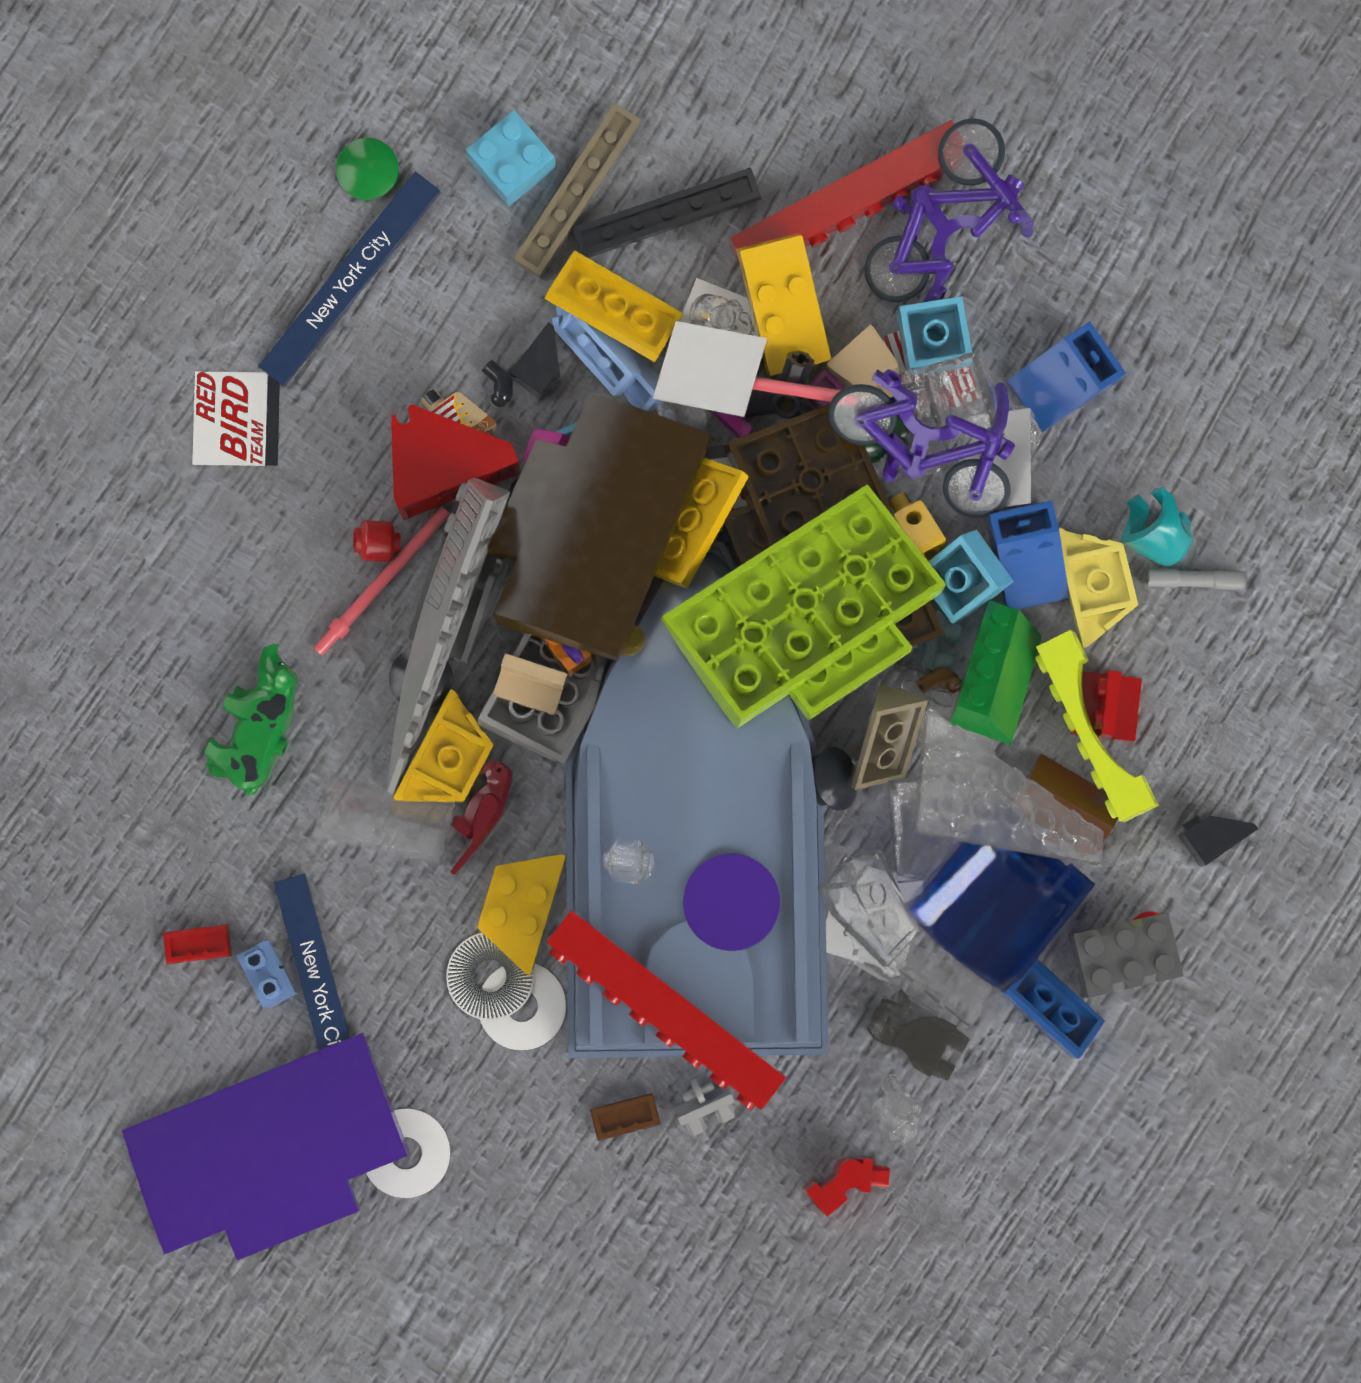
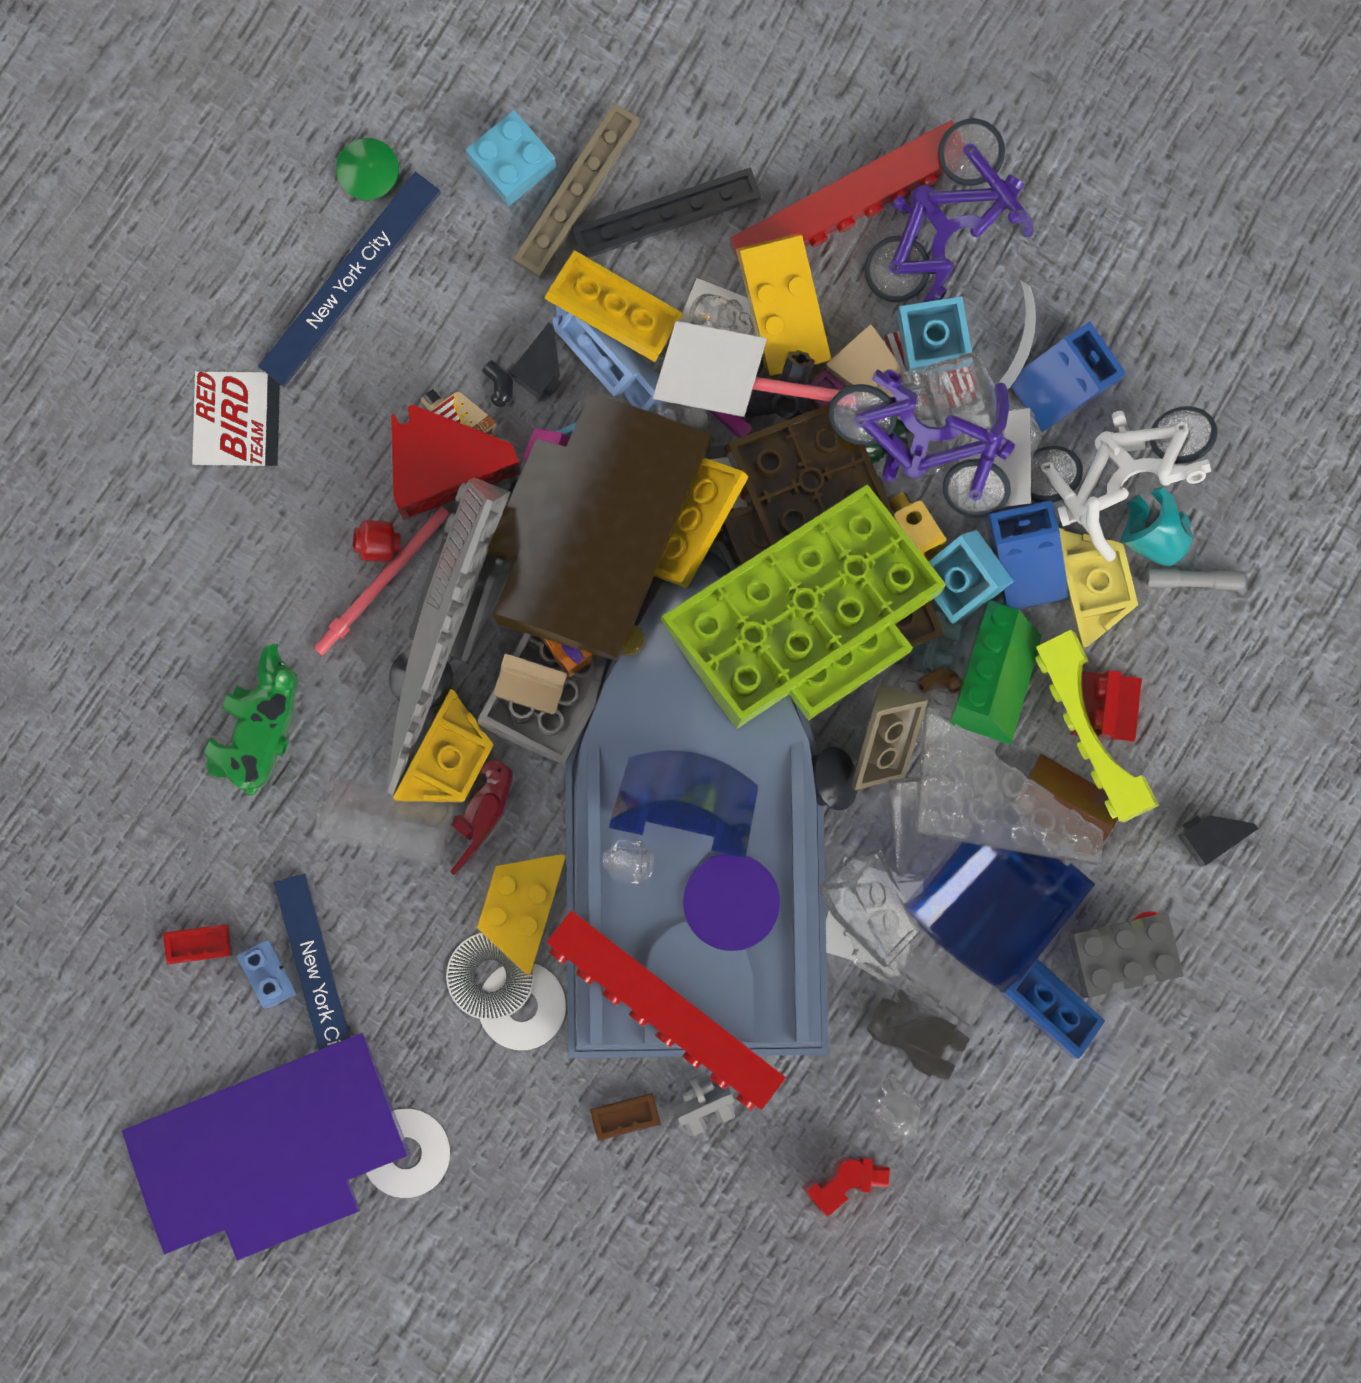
(688, 795): none -> clear blue windscreen
(1024, 348): none -> white sticker
(1175, 437): none -> white piece

